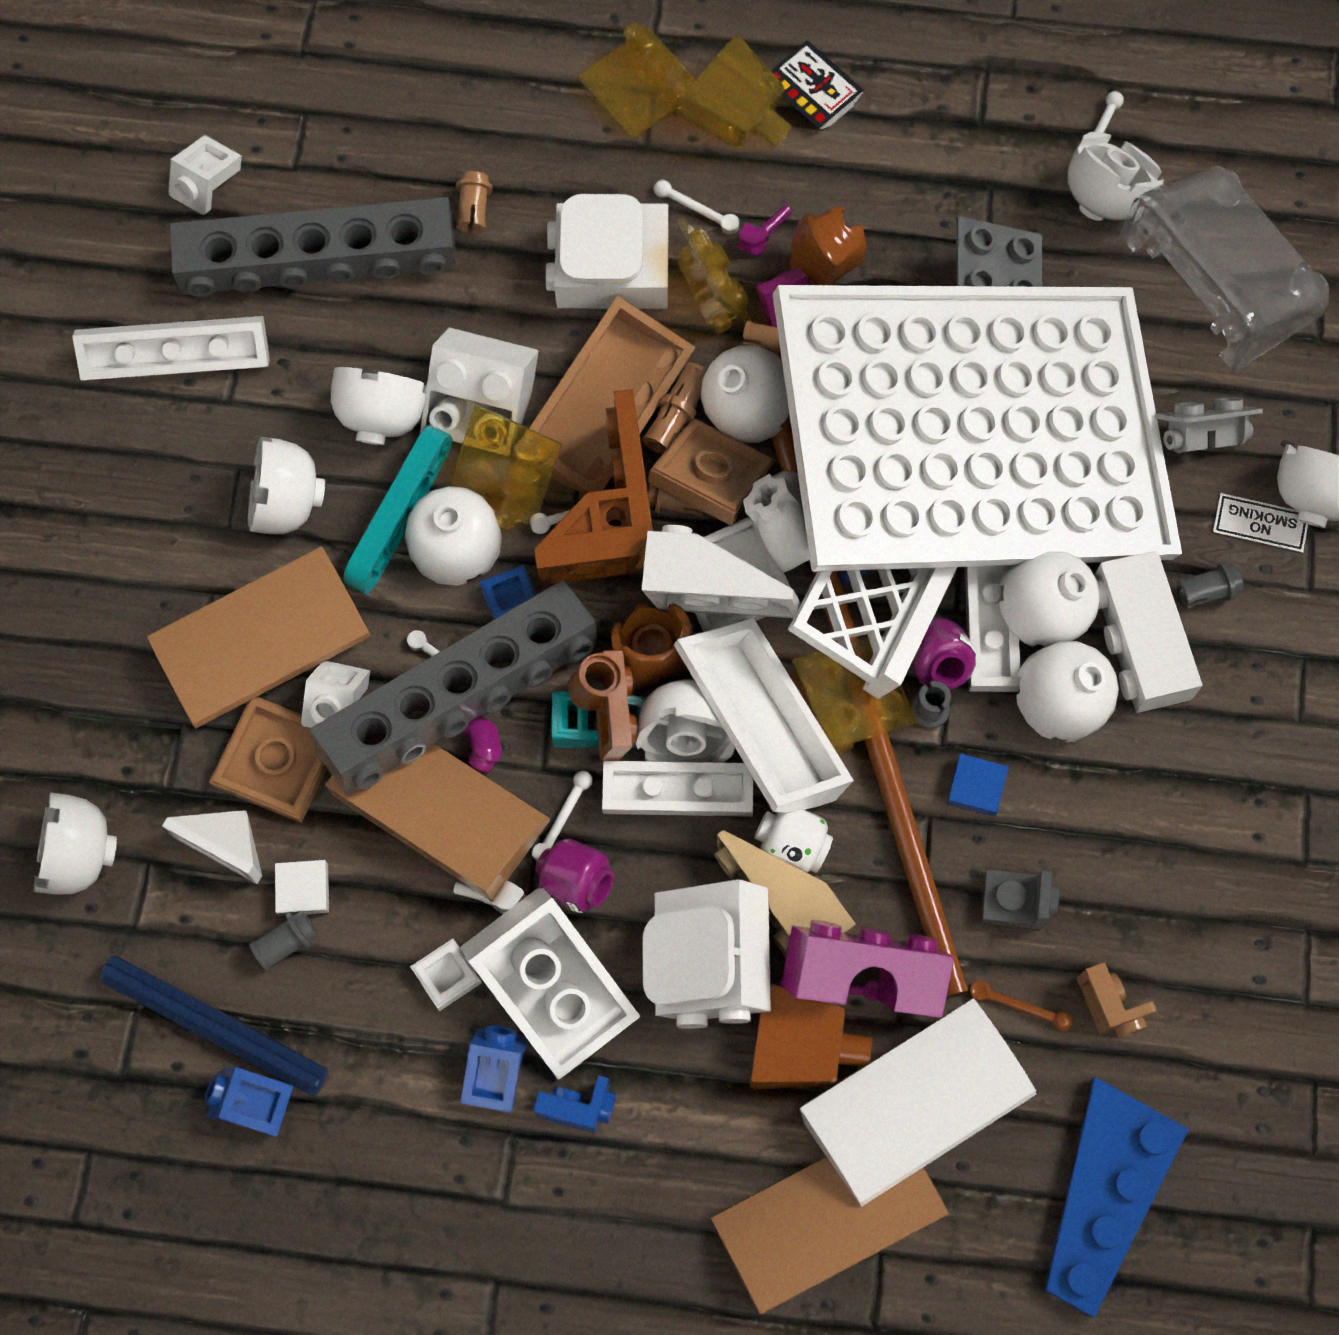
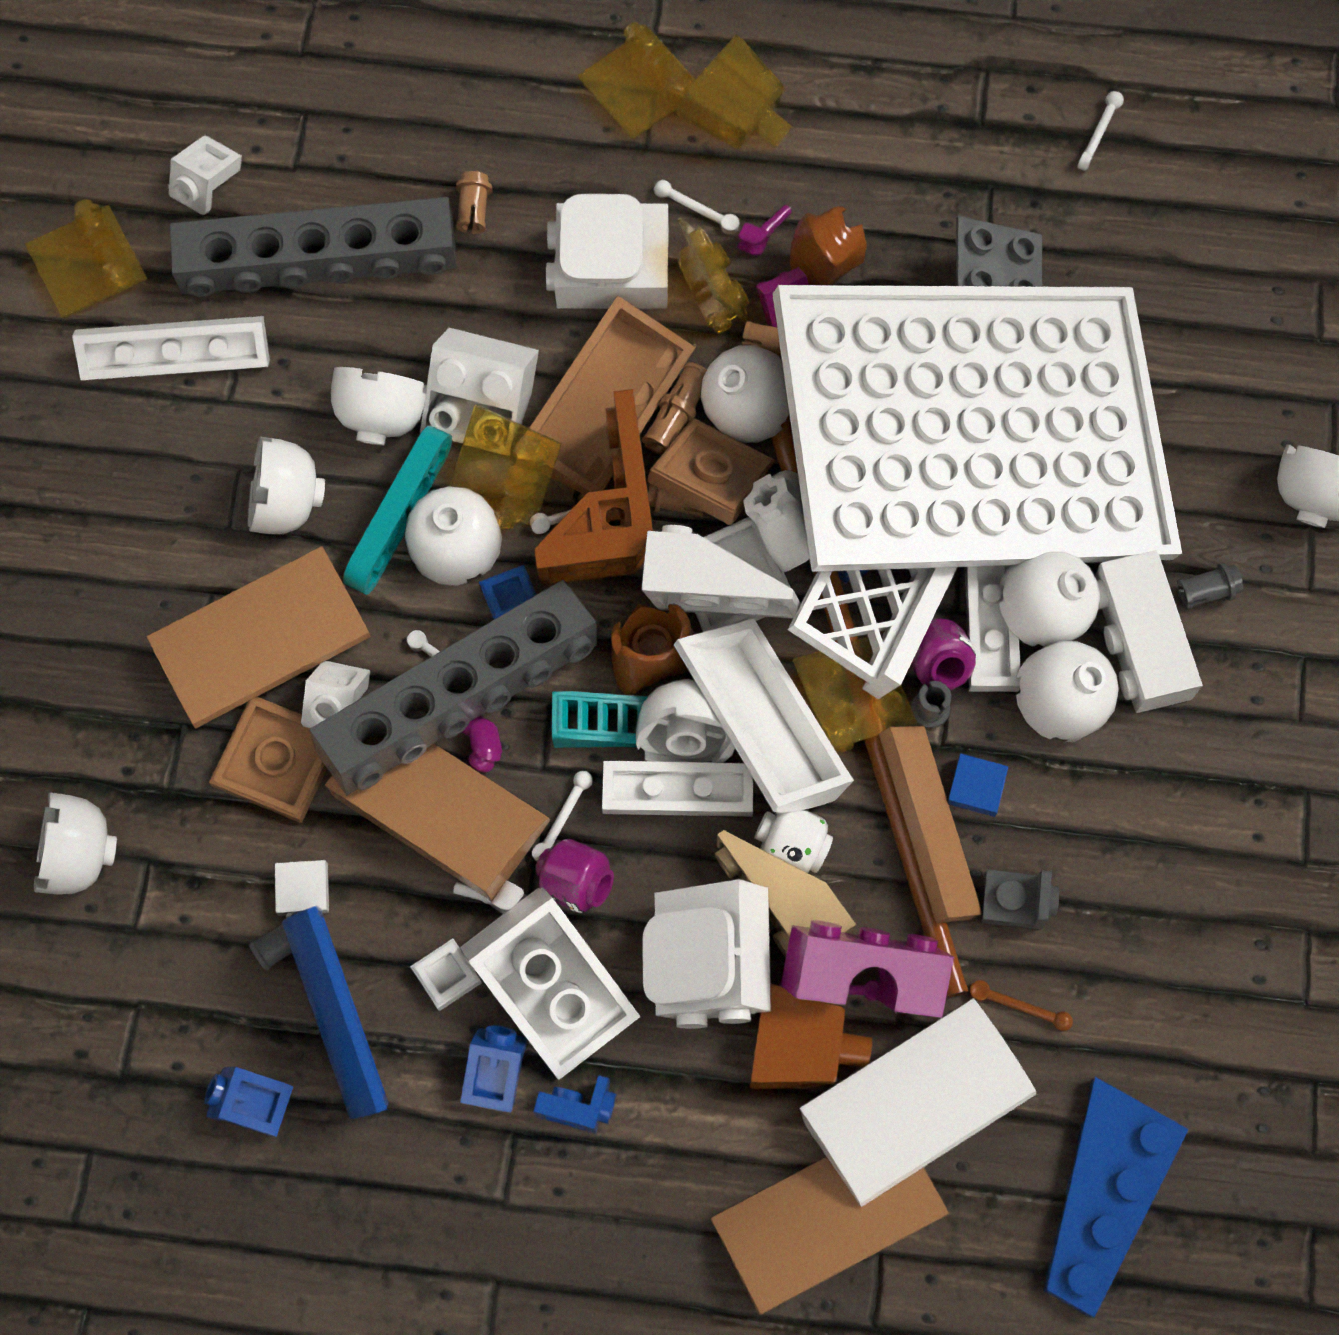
(85, 259): none -> clear yellow hinge
(214, 1025): dark blue axle -> none
(221, 837): white slope -> none
(335, 1013): none -> blue slope
(614, 724): dark orange plate -> none
(816, 85): piece -> none
(930, 824): none -> medium nougat tile
(1105, 998): medium nougat bracket -> none
(1109, 177): white cylinder -> none
(1190, 424): light grey hinge -> none
(1229, 260): clear windscreen -> none
(1260, 522): white sticker -> none

